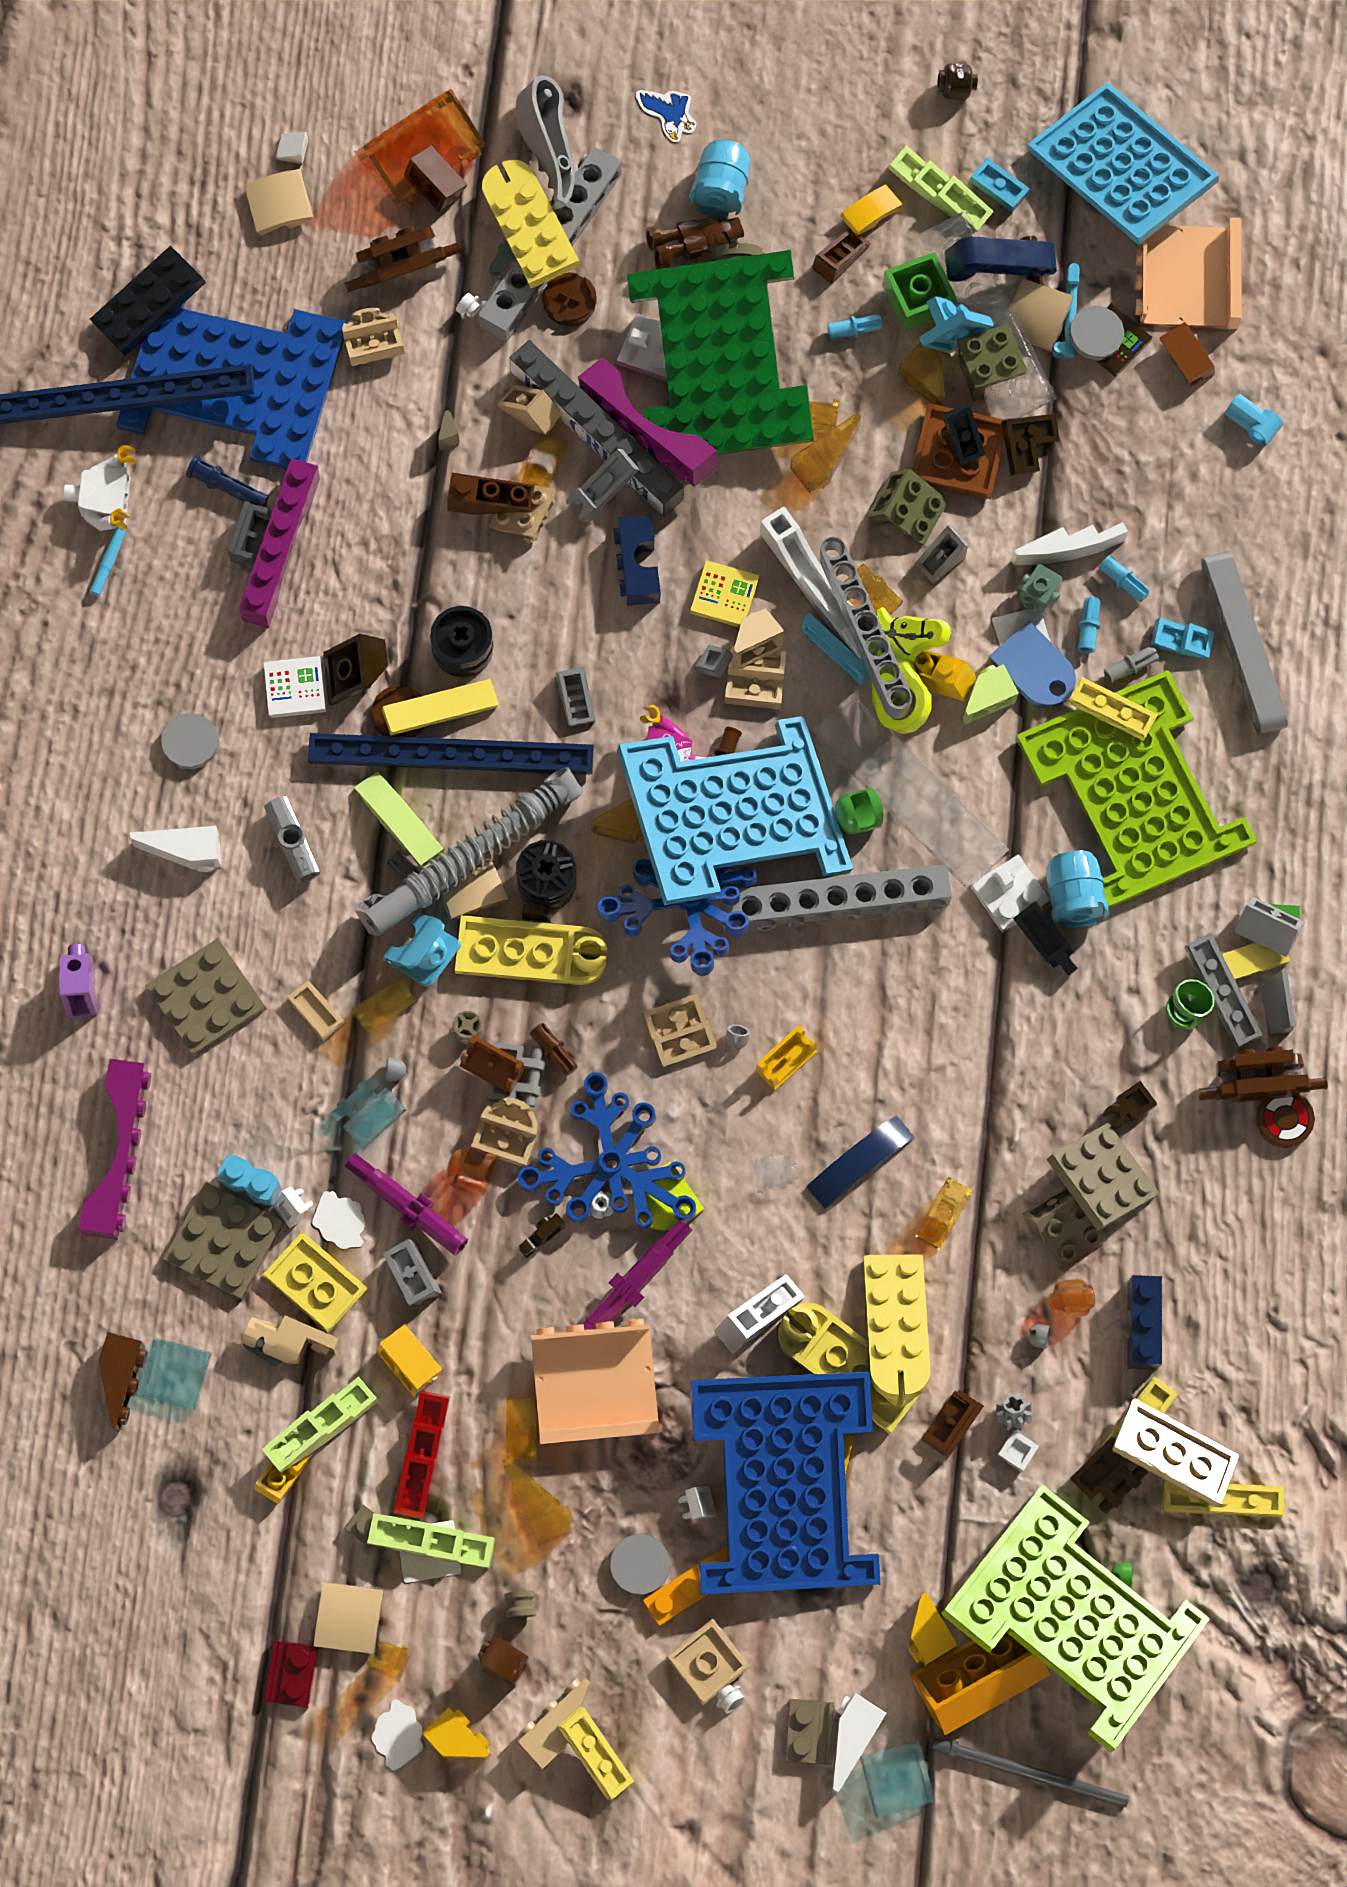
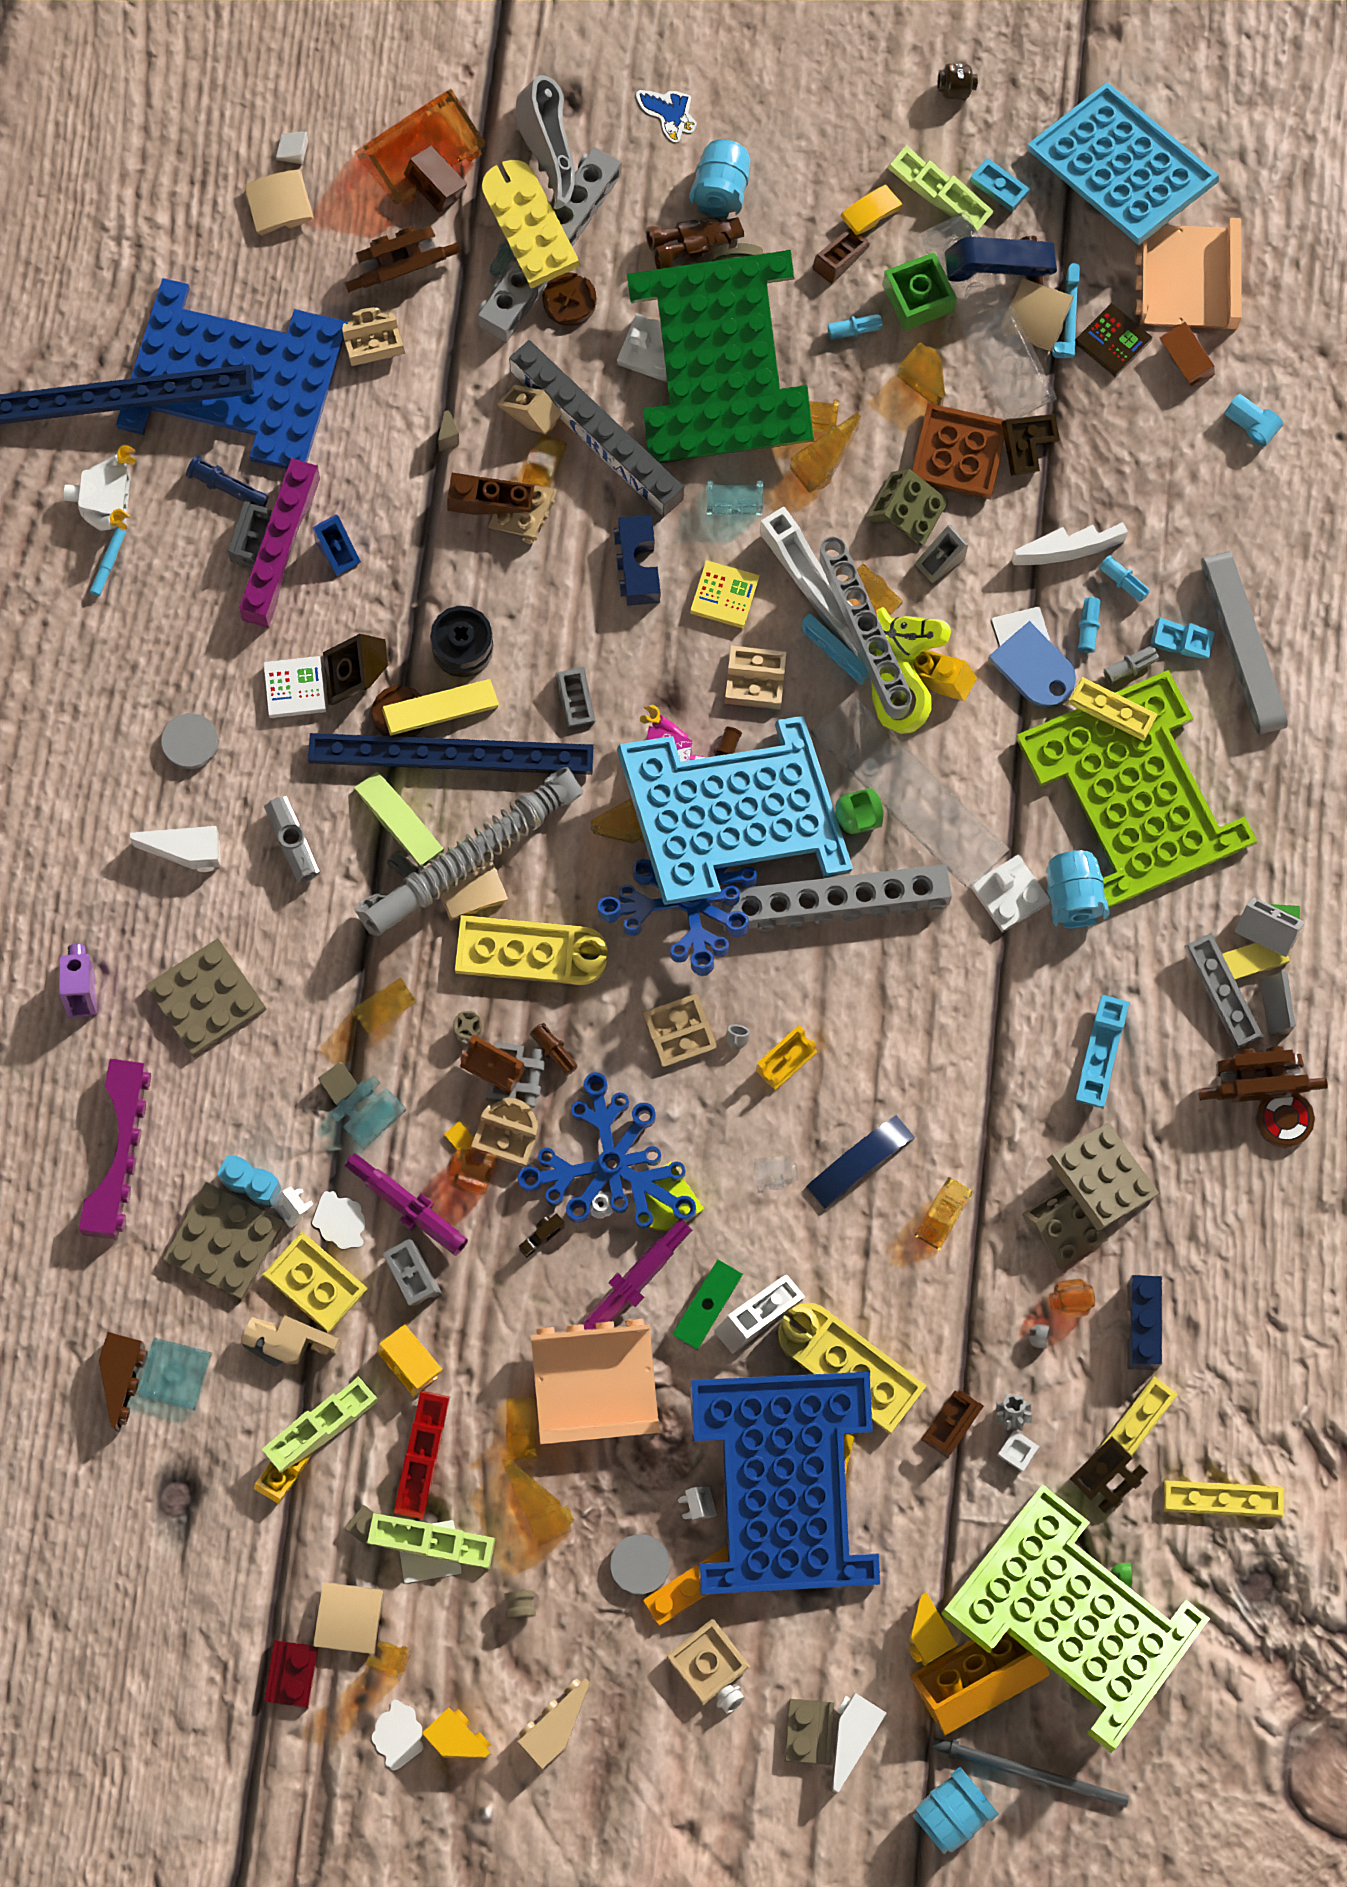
(147, 300): black plate -> none
(315, 1011): tan tile -> none
(335, 544): none -> blue slope
(338, 1082): none -> dark tan slope
(394, 1069): light grey hinge -> none
(426, 953): medium azure piece -> none
(460, 1137): none -> yellow piece
(468, 306): white plate -> none
(502, 1660): reddish brown slope -> none
(537, 912): dark brown tile -> none
(539, 887): black wheel -> none
(595, 1753): light yellow tile -> none
(603, 485): light grey plate -> none
(684, 453): magenta arch -> none
(714, 661): light grey tile -> none
(715, 1289): none -> green tile
(734, 499): none -> clear light blue hinge
(757, 638): tan slope -> none
(897, 1325): light yellow plate -> none
(897, 1779): clear light blue plate -> none
(952, 323): medium azure bracket -> none
(954, 1812): none -> medium azure piece
(962, 434): black slope -> none
(989, 359): olive bracket -> none
(991, 693): yellowish green slope -> none
(1040, 589): sand green brick -> none
(1046, 937): black hinge -> none
(1096, 332): light grey tile -> none
(1101, 1051): none -> medium azure slope
(1132, 1103): dark brown plate -> none
(1175, 1452): tile -> none
(1191, 996): bright green helmet -> none

